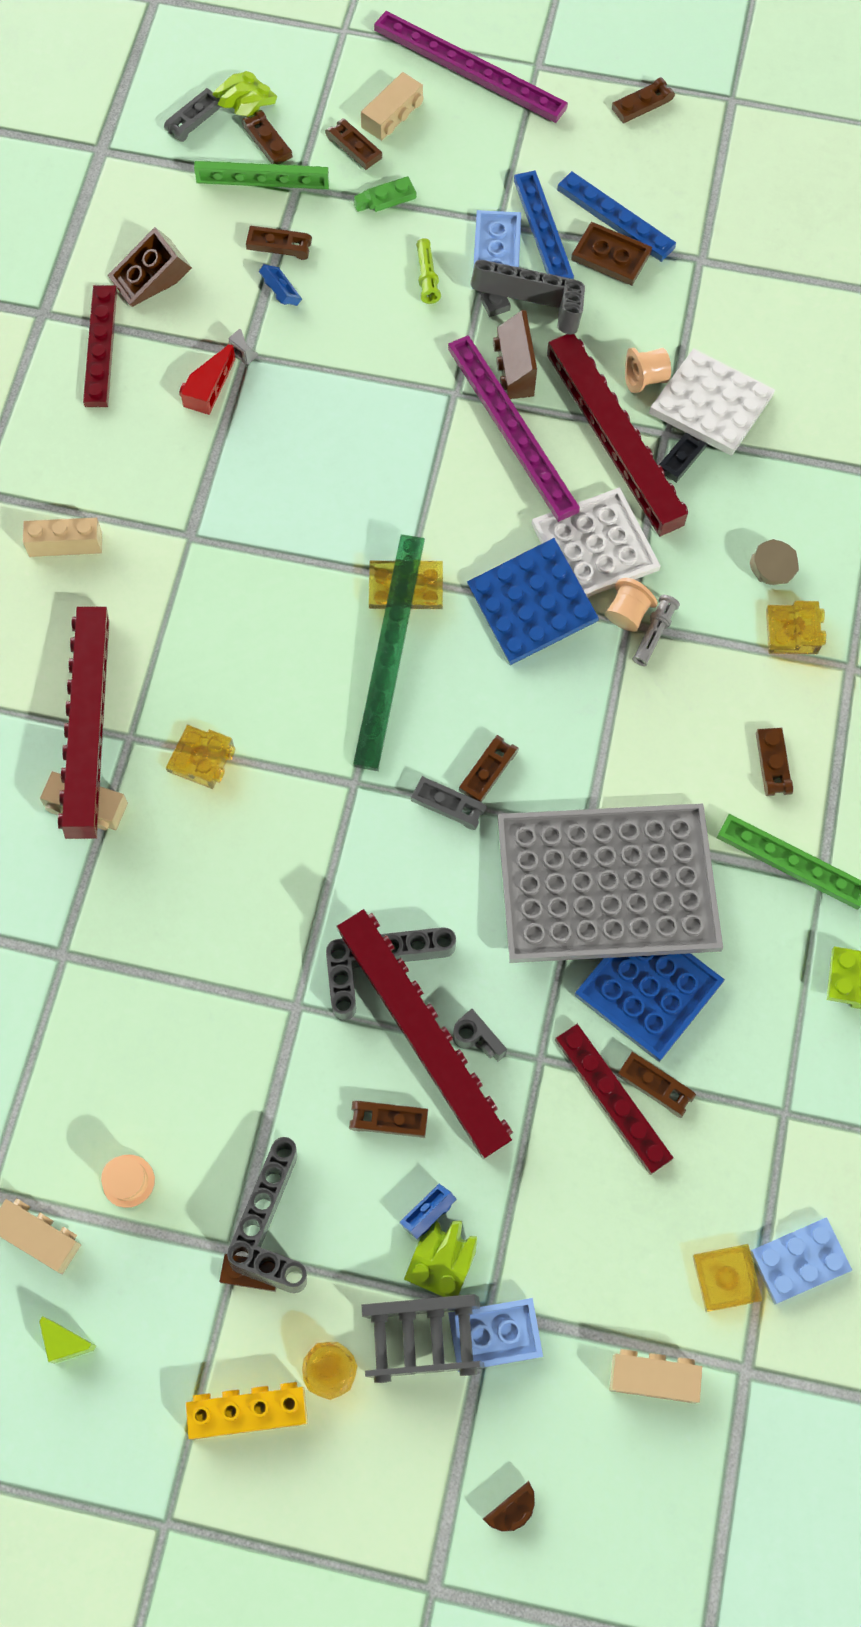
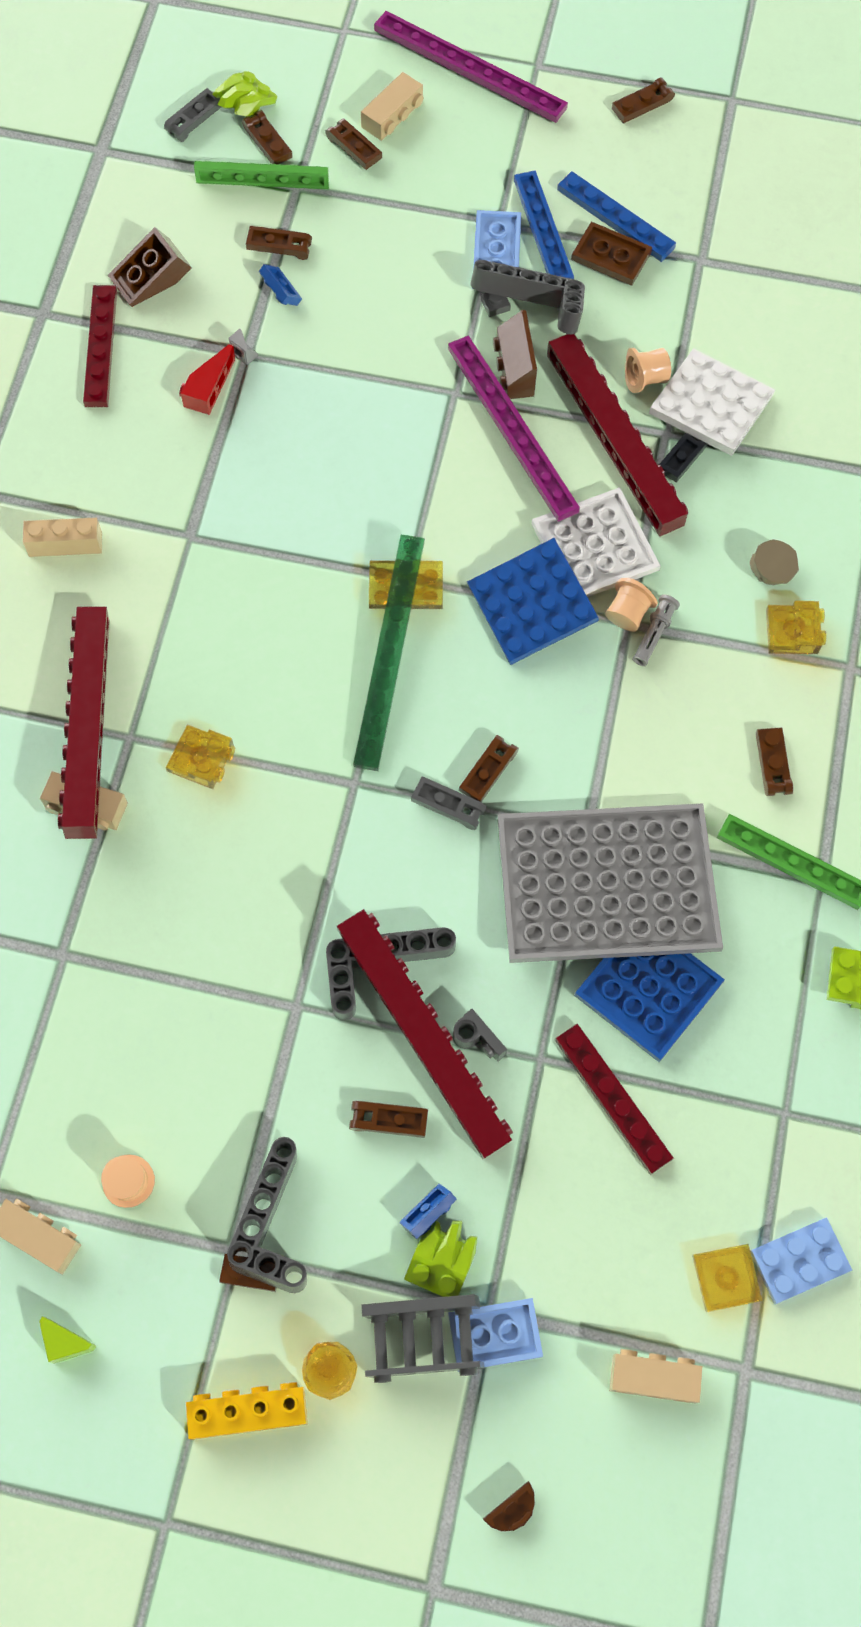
(386, 195): bright green hinge -> none
(428, 279): lime pin -> none
(656, 1084): reddish brown plate -> none

